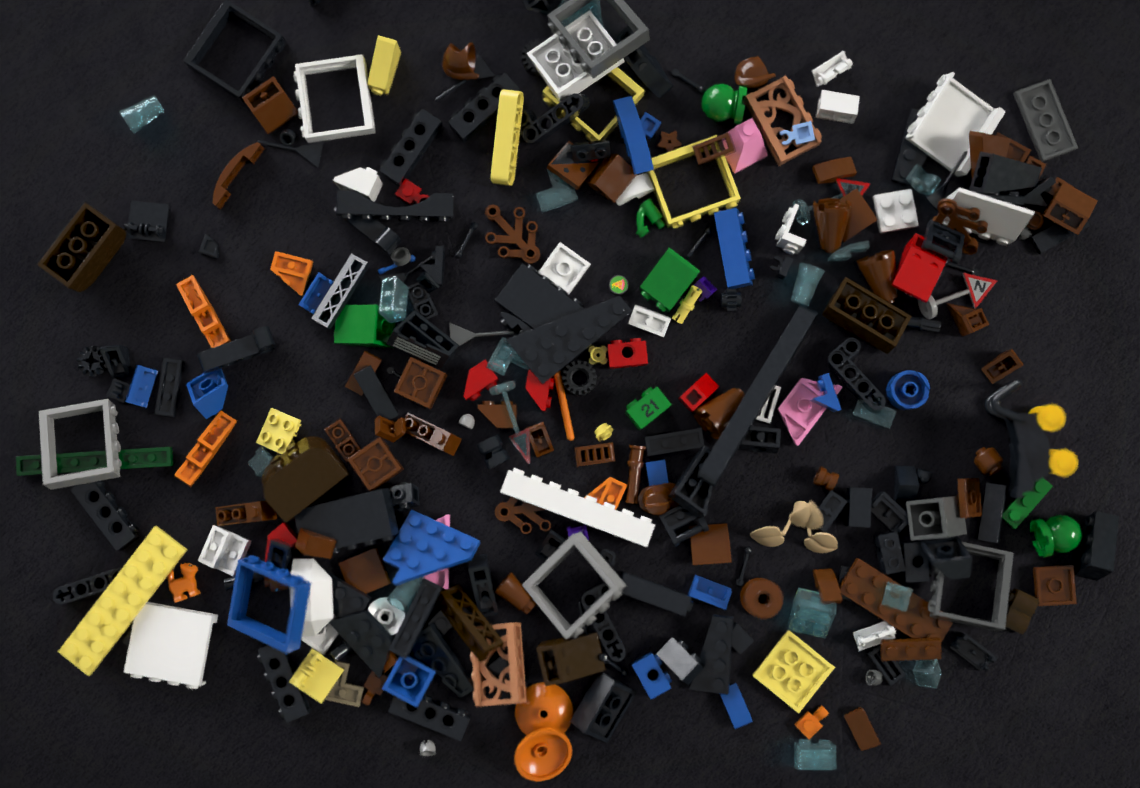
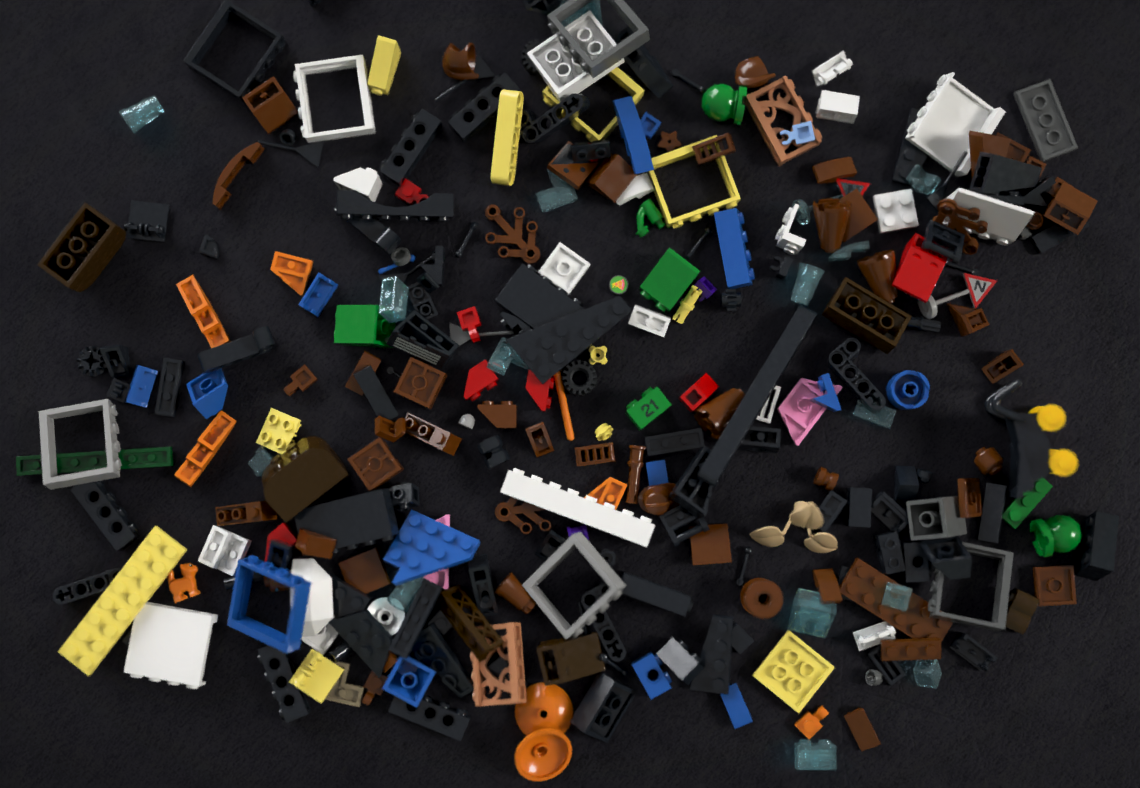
(301, 379): none -> reddish brown plate
(340, 291): fence -> none
(342, 439): reddish brown slope -> none
(428, 748): light grey hinge -> none
(469, 321): none -> red plate
(520, 438): clear light blue piece -> none
(617, 360): red brick -> none
(710, 592): blue hinge -> none
(748, 146): bright pink slope -> none

